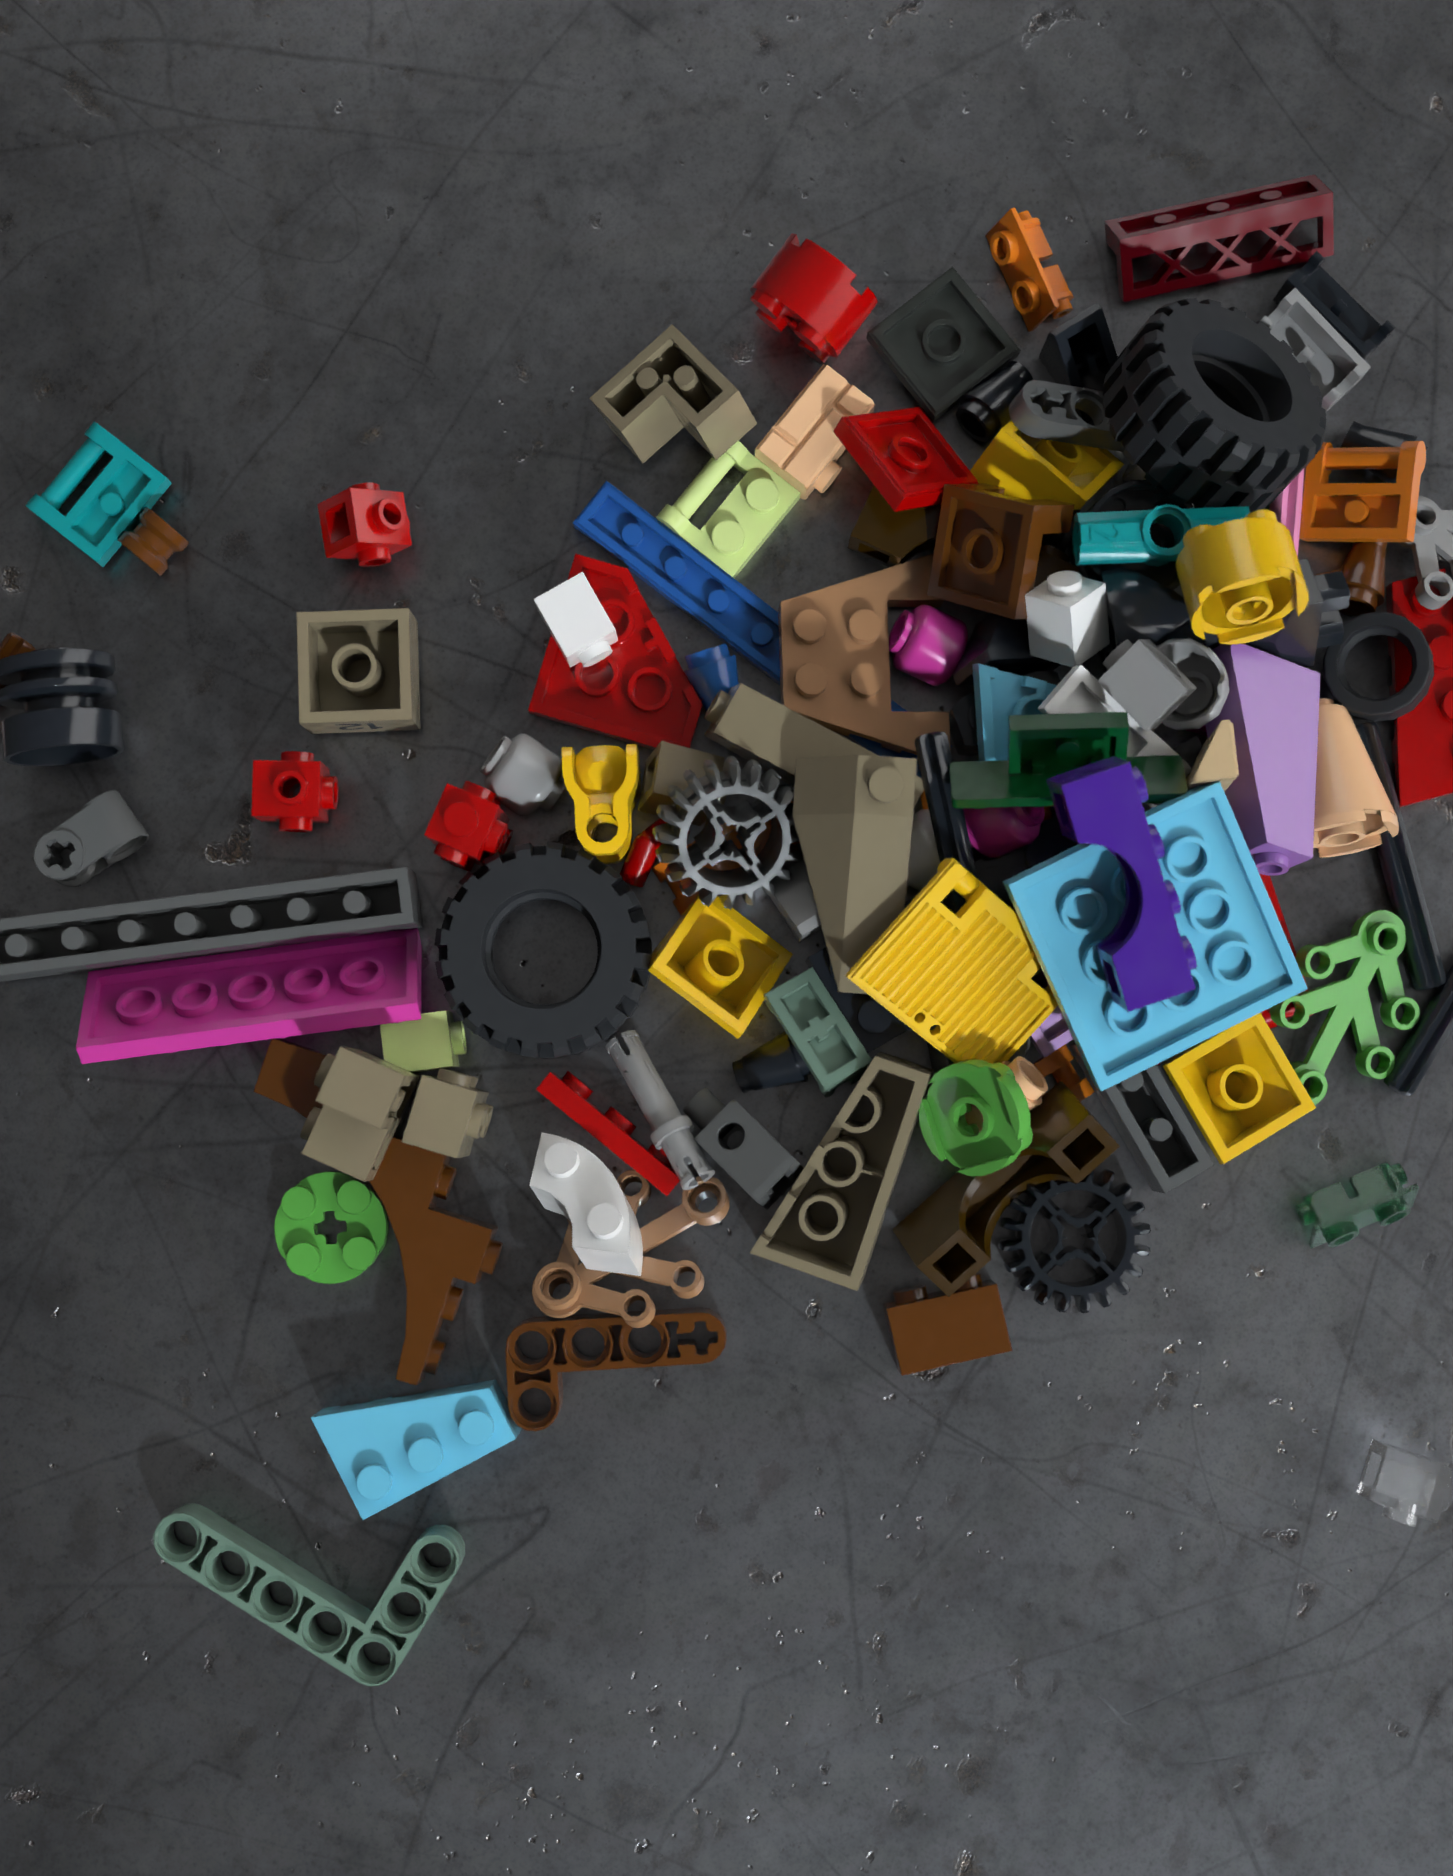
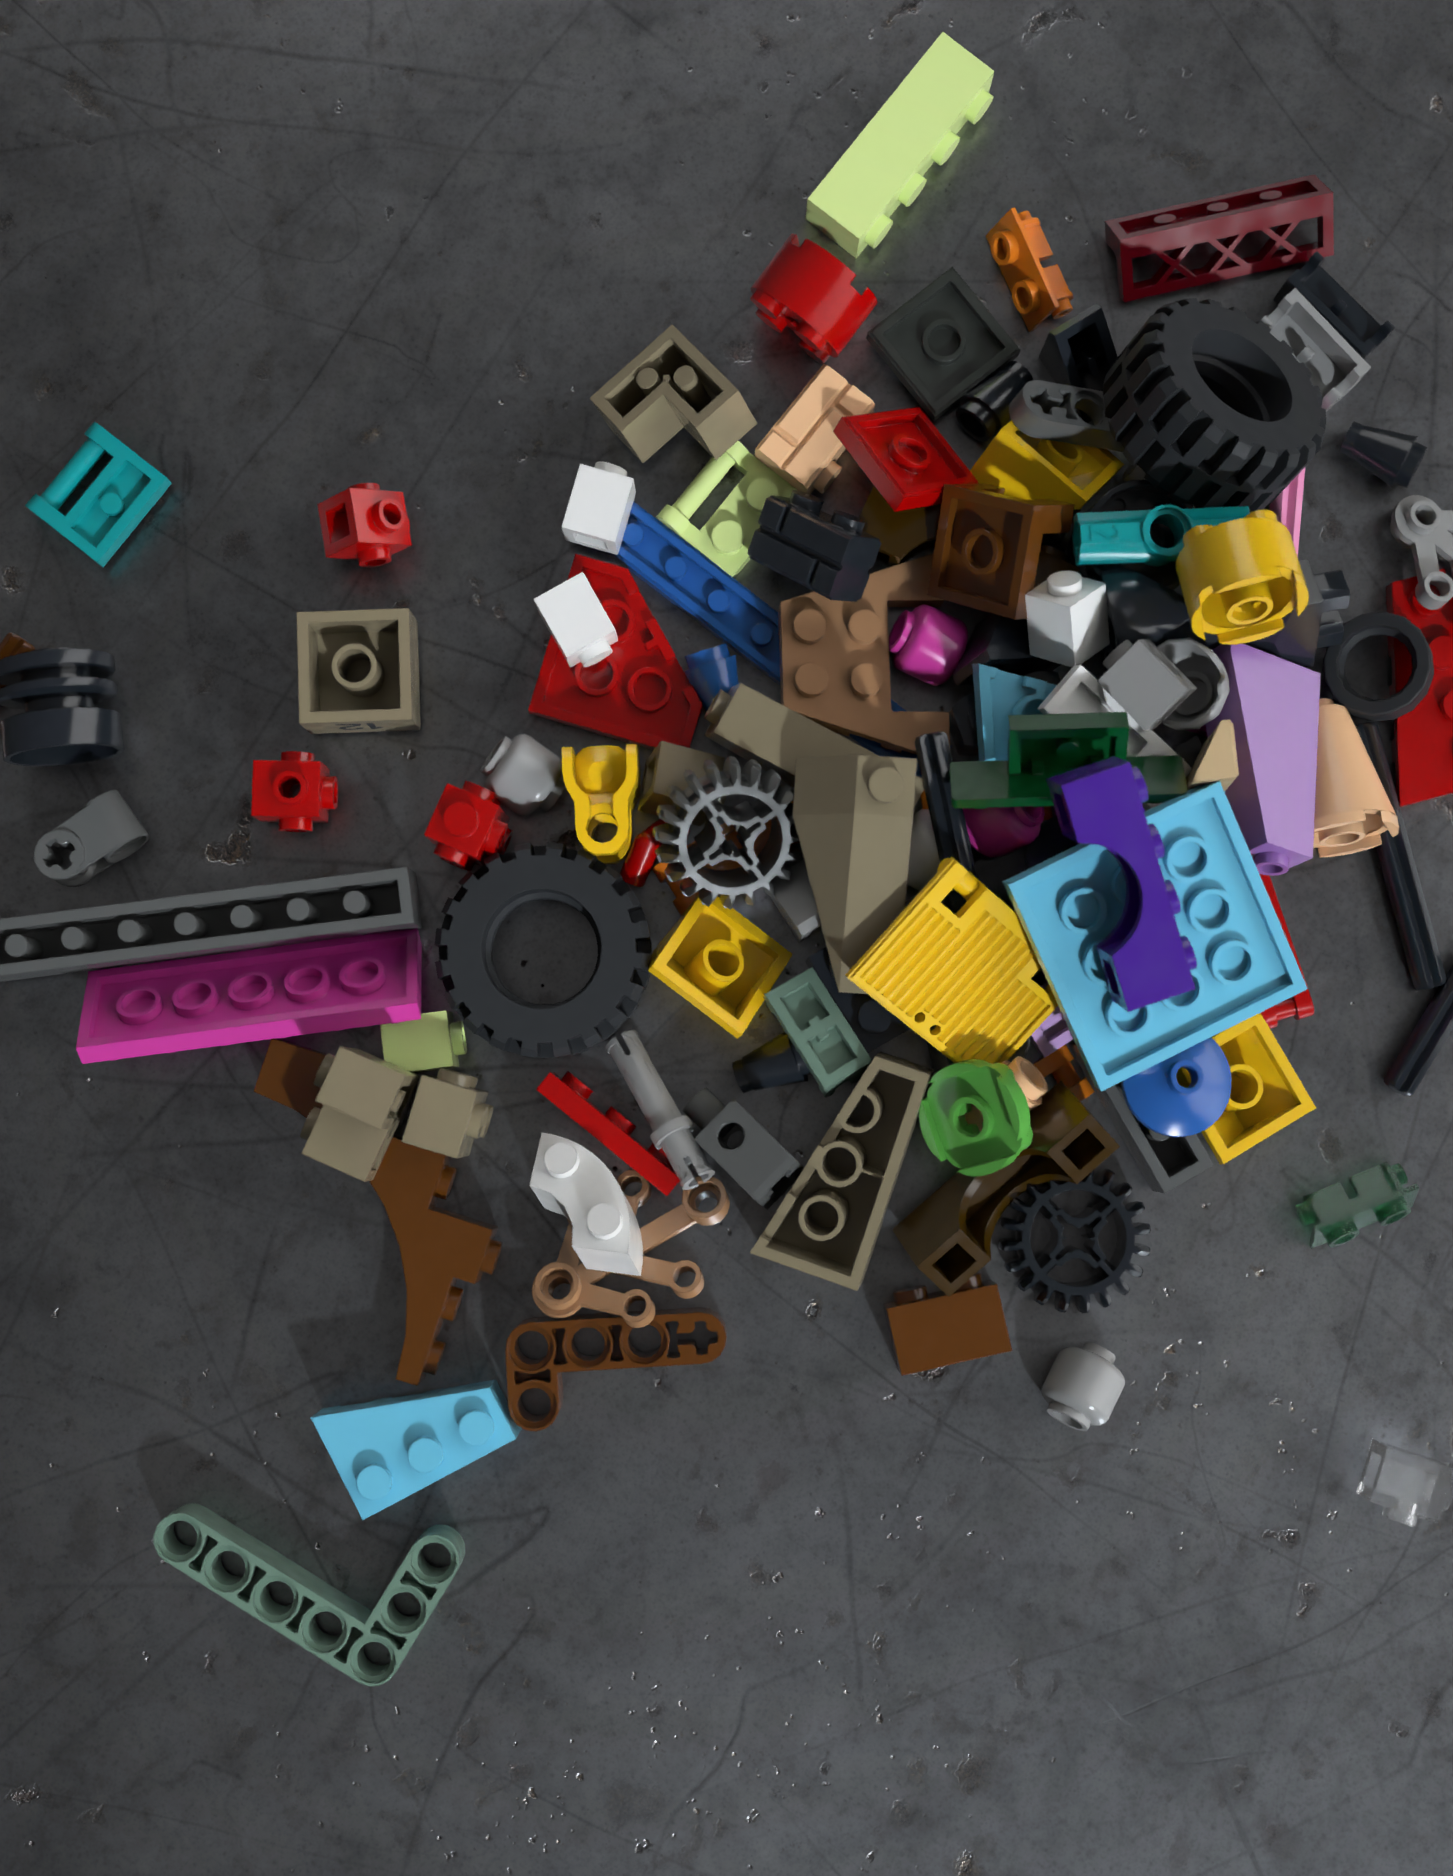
(153, 541): reddish brown wheel -> none
(310, 1252): bright green plate -> none
(599, 507): none -> white brick
(814, 547): none -> black brick
(900, 145): none -> yellowish green brick
(1083, 1386): none -> light grey head
(1179, 1111): none -> blue dish
(1350, 999): bright green plant -> none
(1362, 509): orange plate -> none
(1365, 577): reddish brown cone -> none

